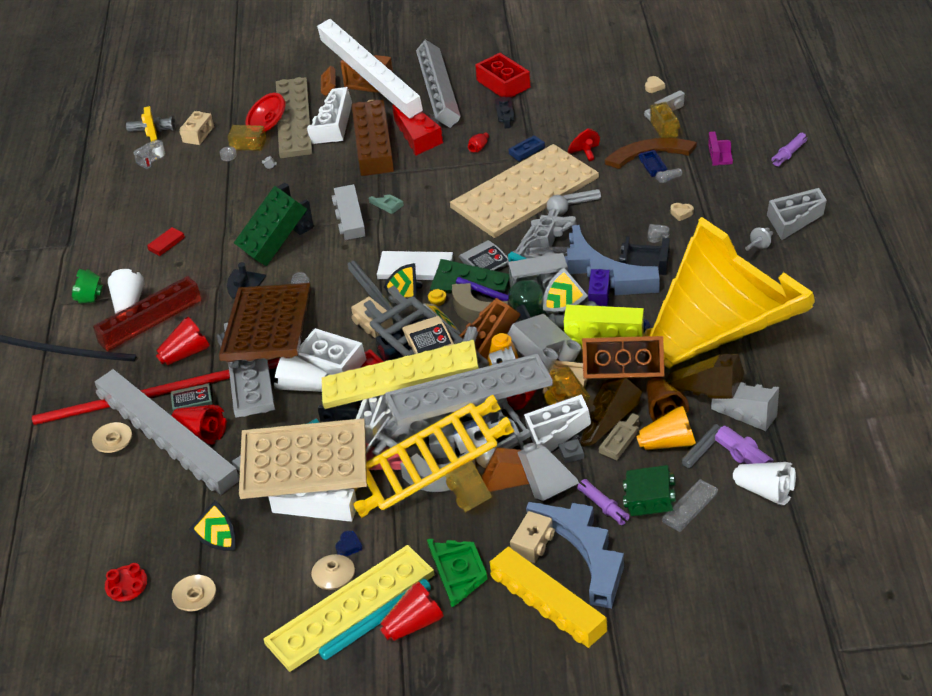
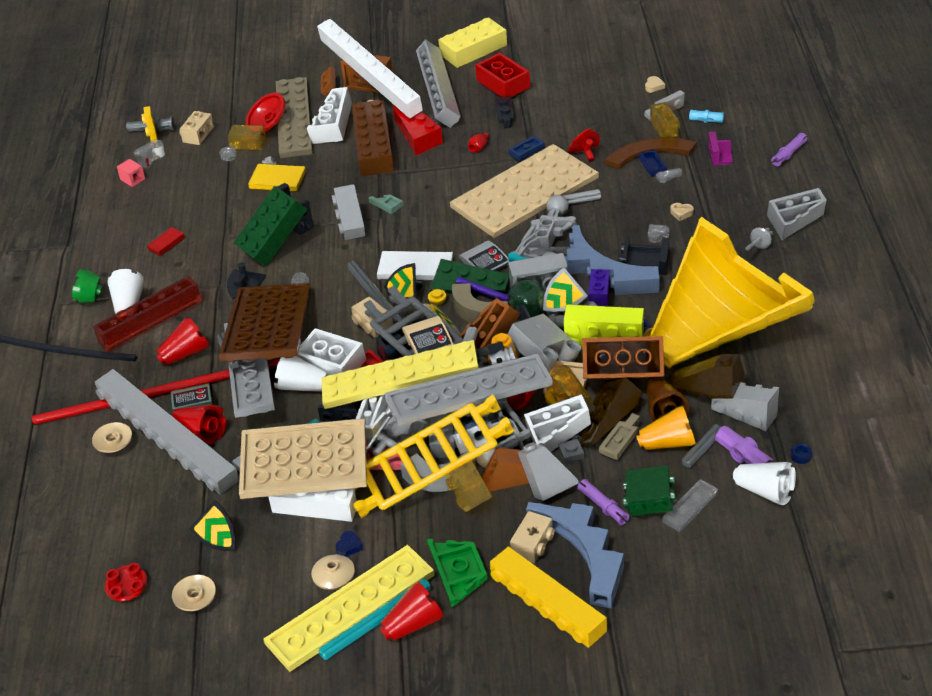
(130, 172): none -> coral brick
(268, 176): none -> yellow tile
(472, 42): none -> light yellow brick
(491, 348): none -> black tile
(706, 116): none -> medium azure pin
(801, 453): none -> clear blue tile

